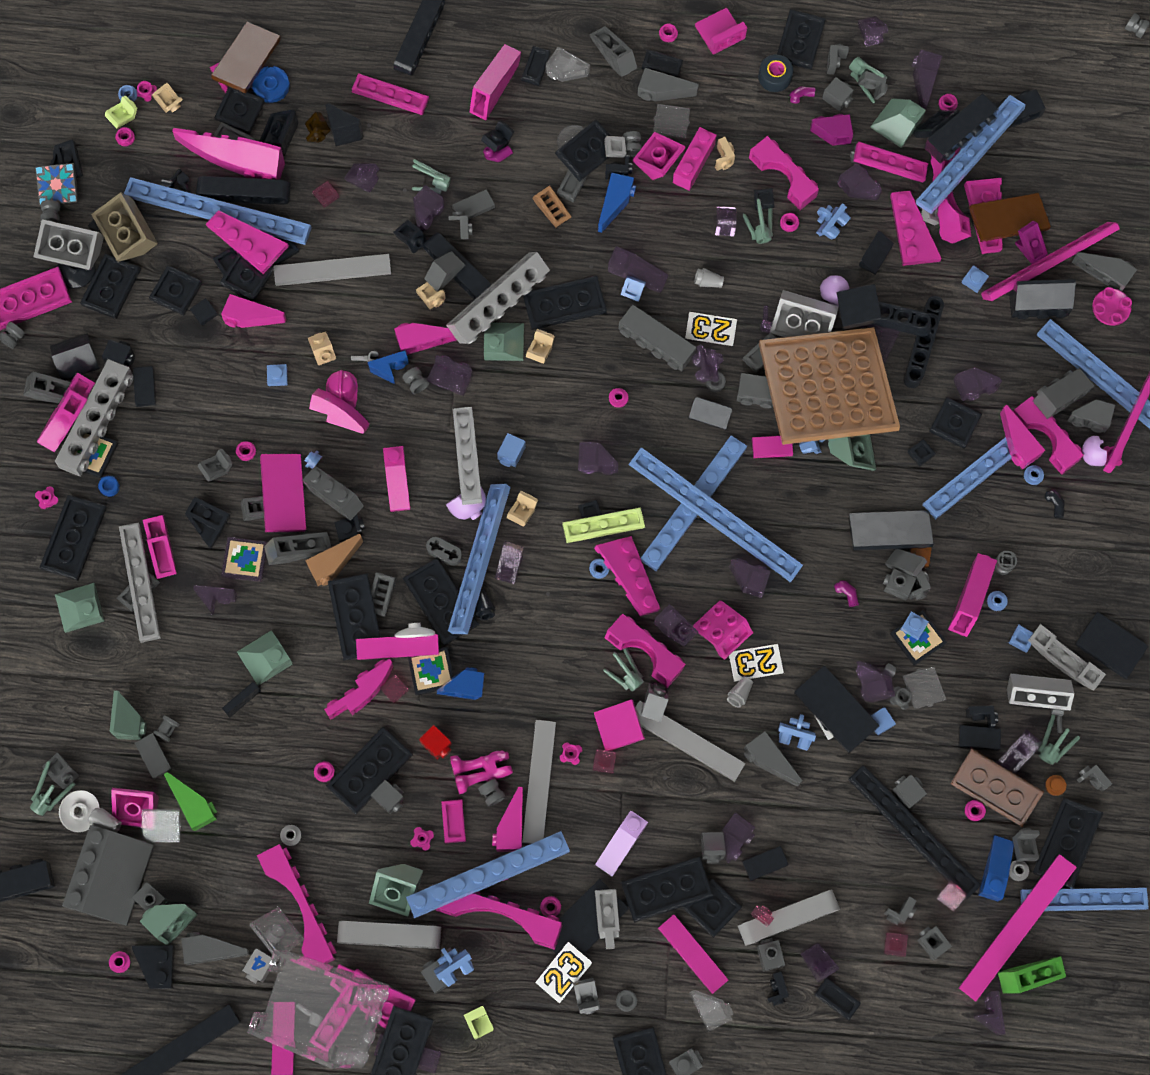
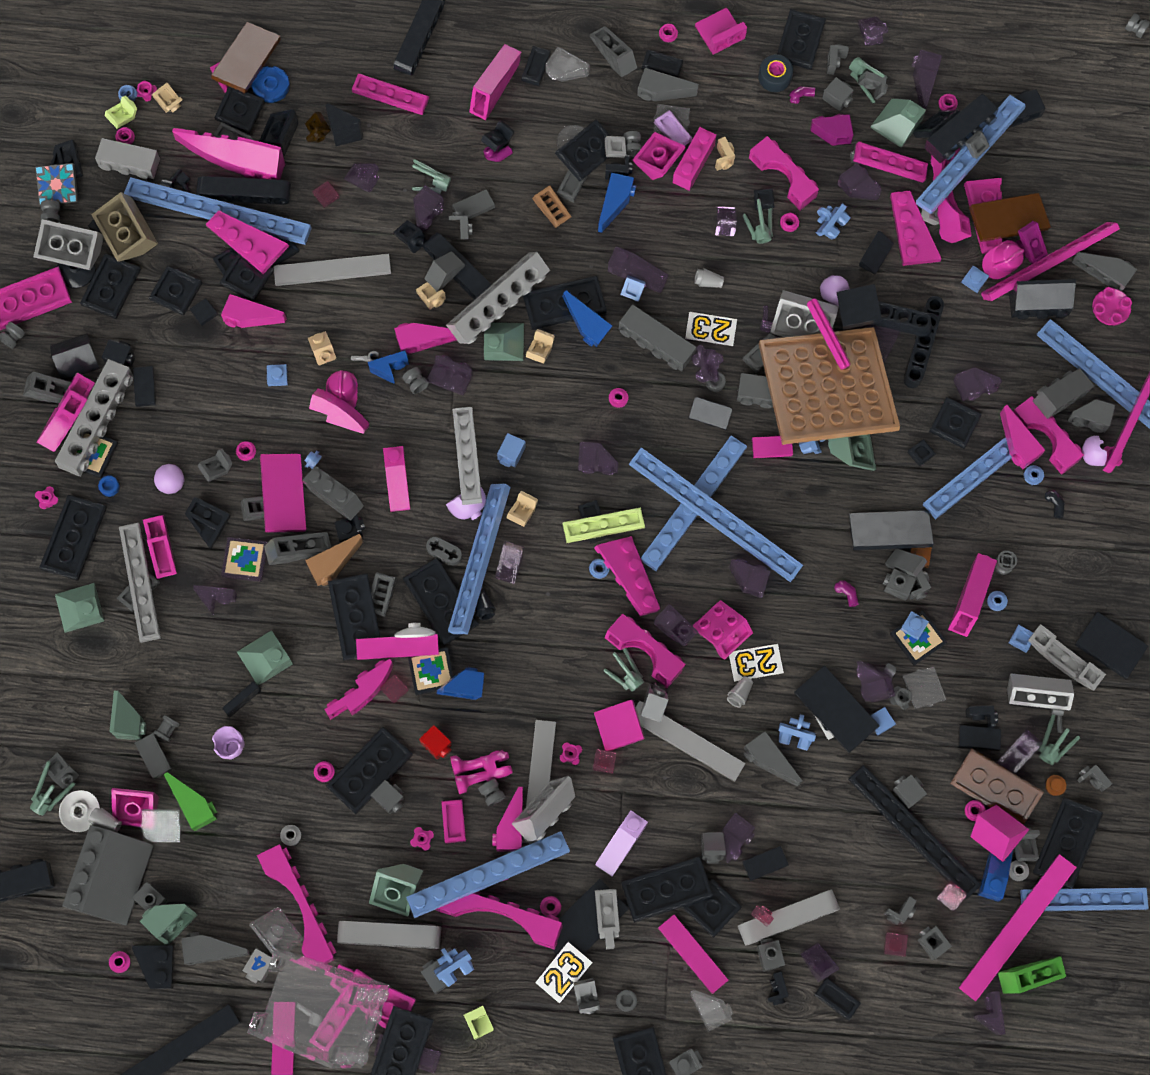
(127, 159): none -> light grey brick
(169, 479): none -> lavender hair
(228, 742): none -> lavender hair
(545, 809): none -> light grey slope
(589, 323): none -> blue slope
(672, 128): none -> lavender tile
(828, 334): none -> dark pink axle
(977, 144): none -> dark grey tile
(998, 832): none -> dark pink slope
(1002, 259): none -> dark pink piece

